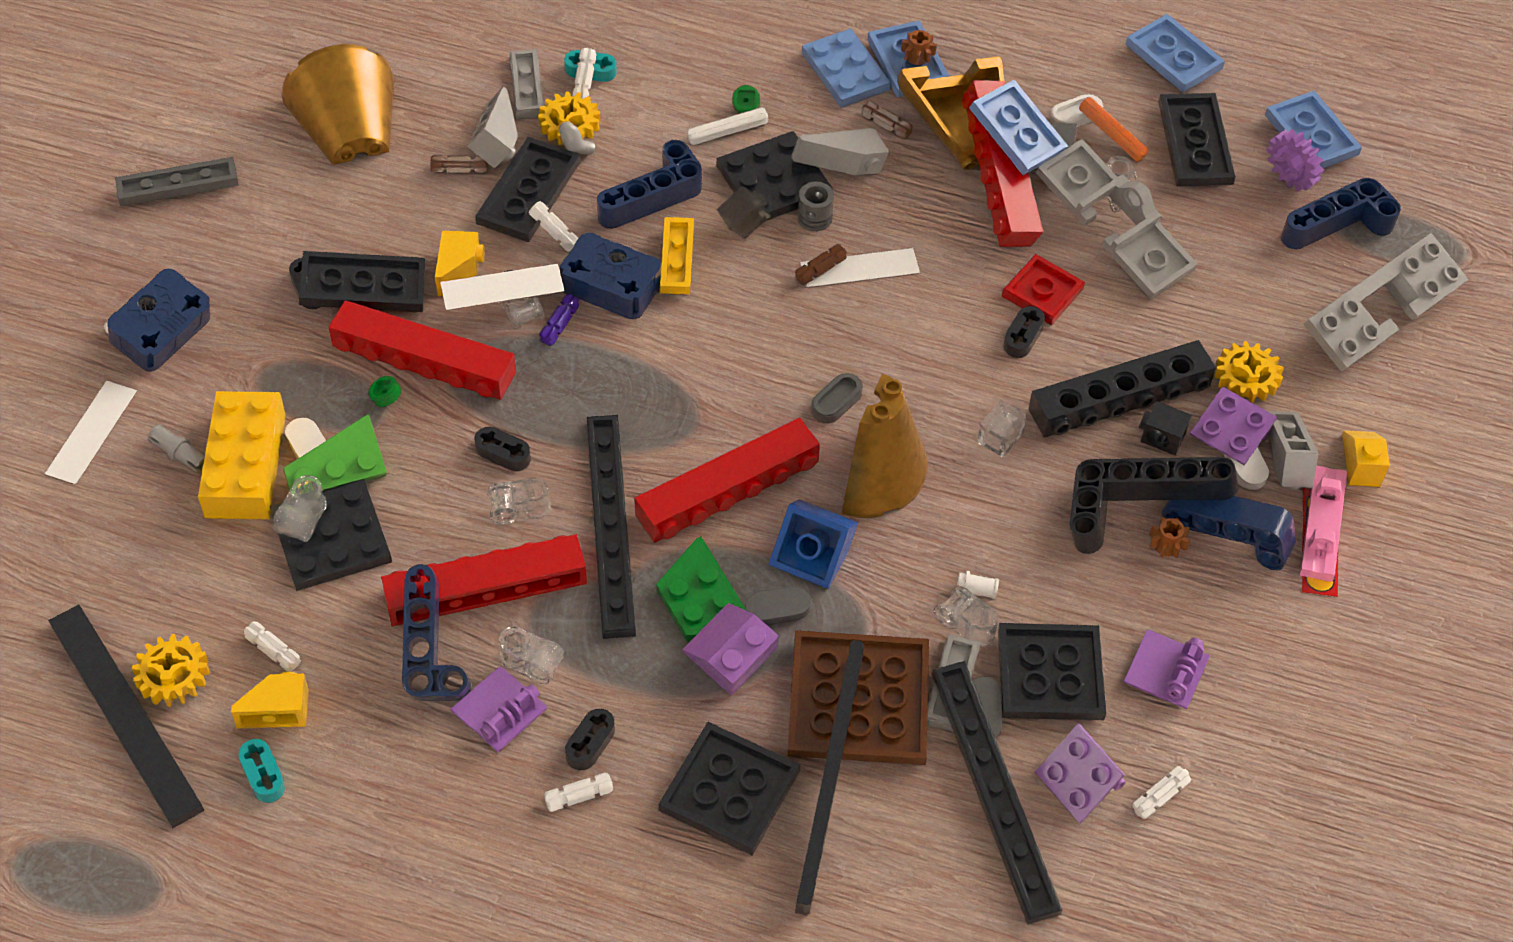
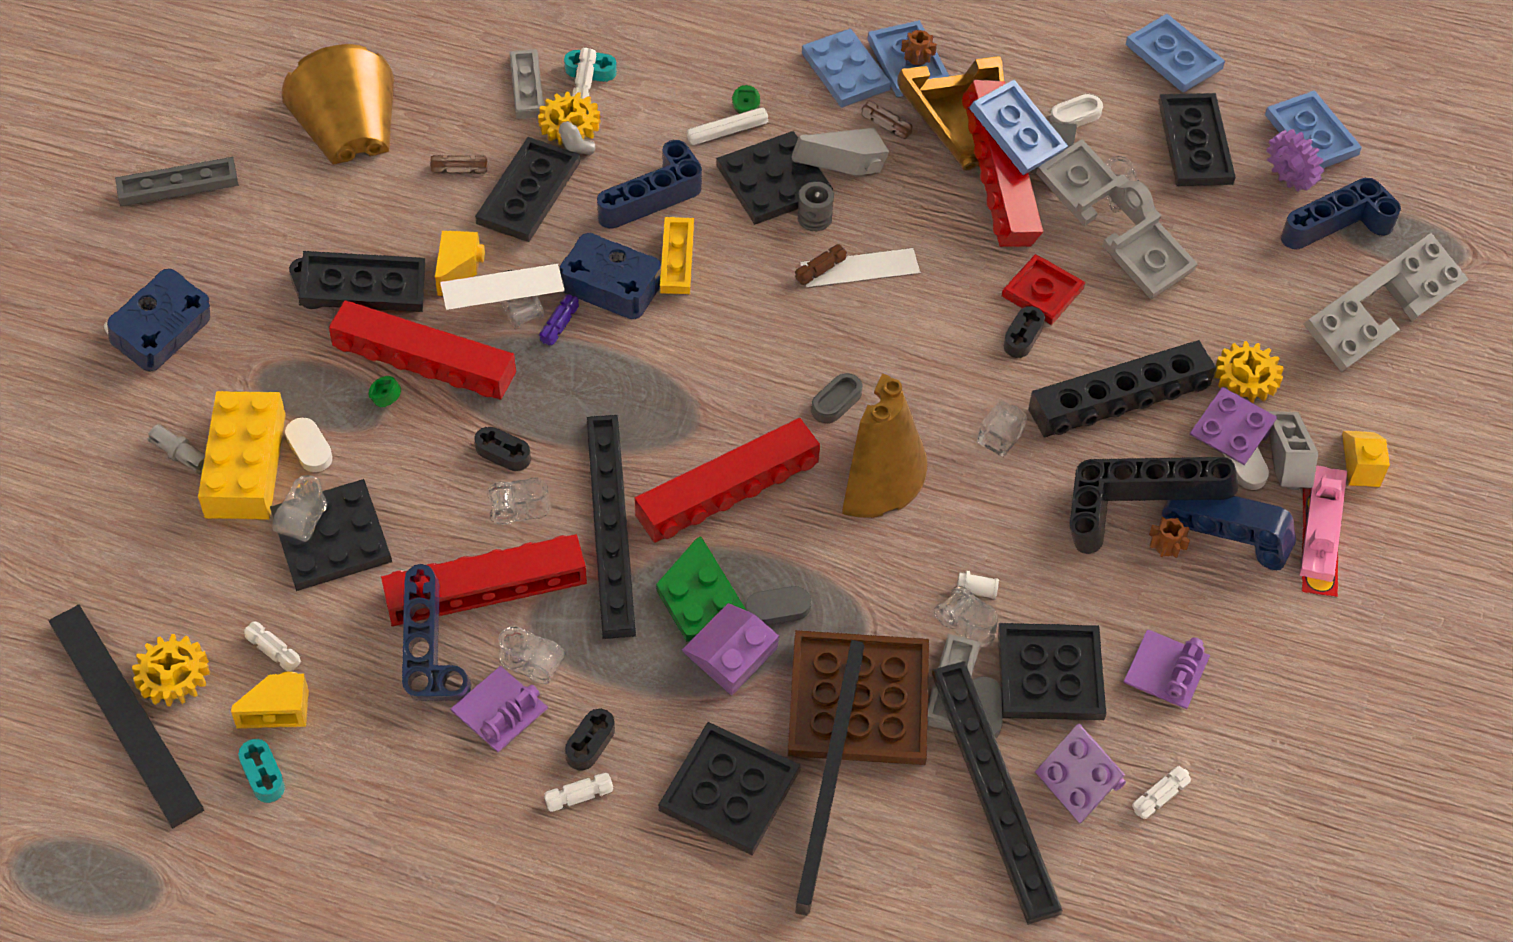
(90, 432): white sticker -> none
(342, 458): bright green wing -> none
(495, 131): light grey slope -> none
(553, 225): white axle -> none
(744, 212): clear smoke brick -> none
(812, 543): blue slope -> none
(1113, 129): orange axle -> none
(1164, 427): black brick -> none

